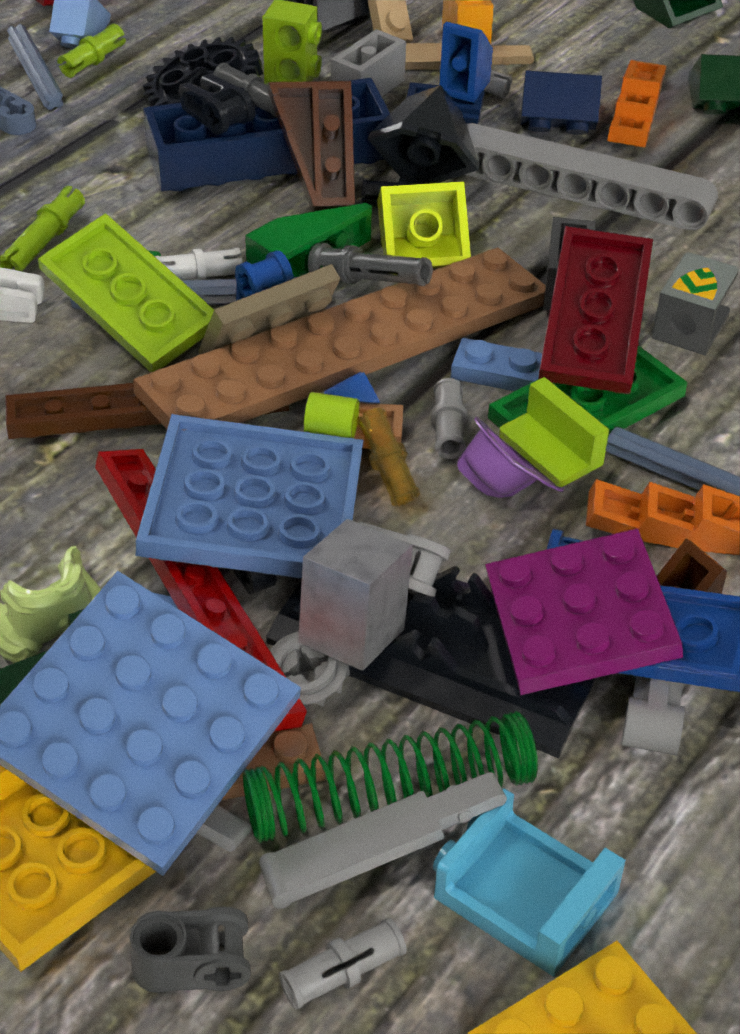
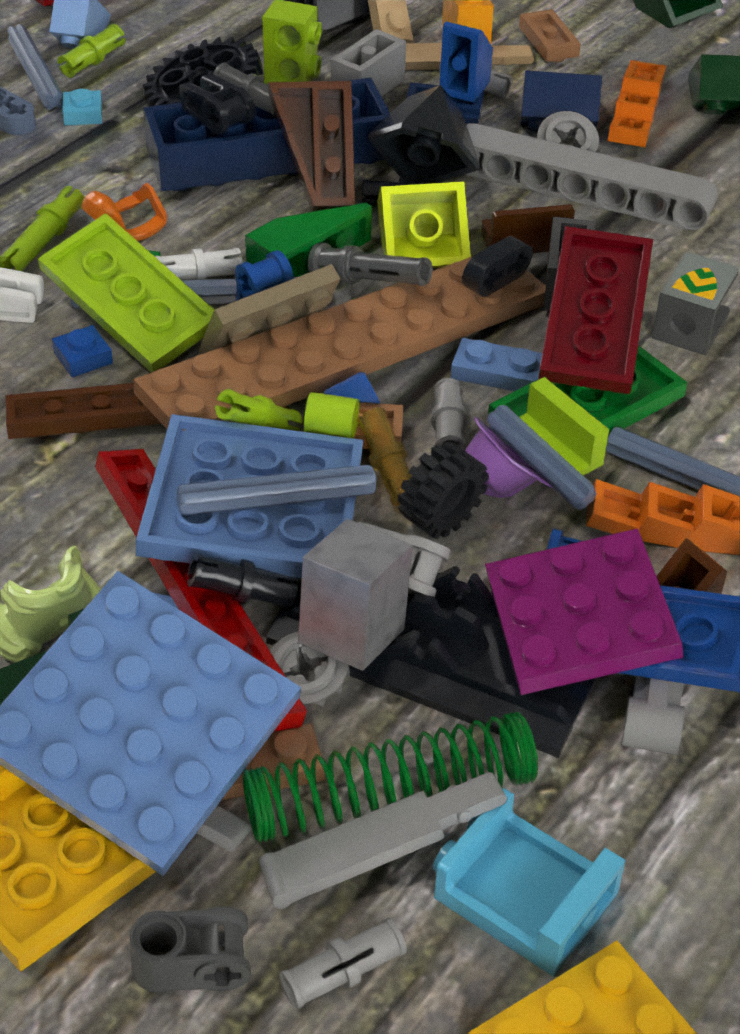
(82, 107): none -> medium azure plate
(82, 351): none -> blue plate
(98, 203): none -> orange piece
(241, 580): none -> black pin
(256, 411): none -> lime pin
(275, 489): none -> sand blue axle
(443, 490): none -> black tyre
(497, 266): none -> black beam
(528, 225): none -> reddish brown panel
(541, 457): none -> sand blue axle
(549, 35): none -> medium nougat plate
(565, 124): none -> light grey gear

